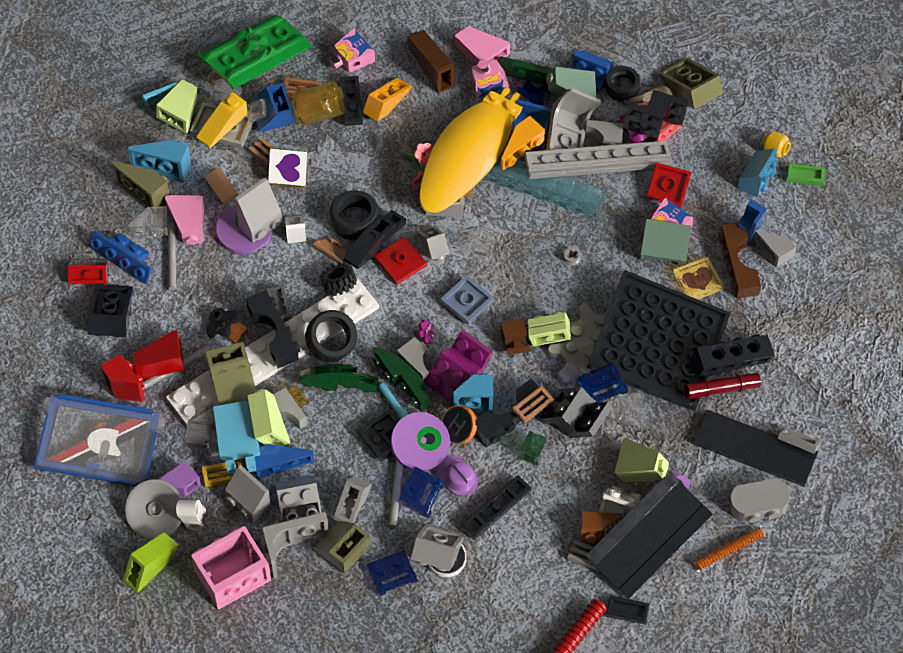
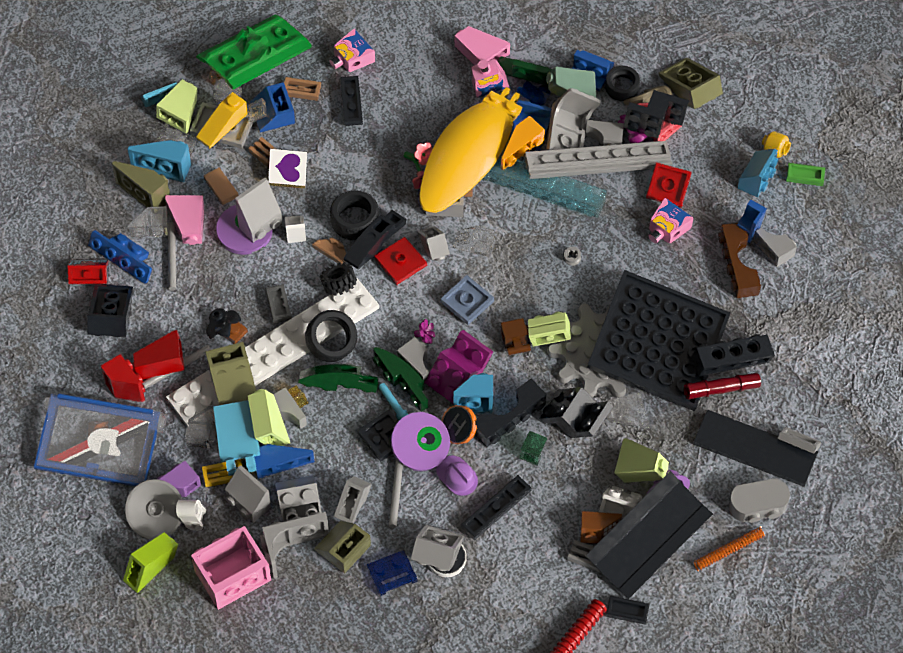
(263, 310): black arch -> none
(319, 102): clear yellow container -> none
(385, 98): light orange slope -> none
(415, 488): clear blue plate -> none
(432, 60): reddish brown slope -> none
(520, 414): medium nougat tile -> none
(601, 379): clear blue plate -> none
(664, 241): sand green panel -> none
(699, 278): clear yellow tile -> none

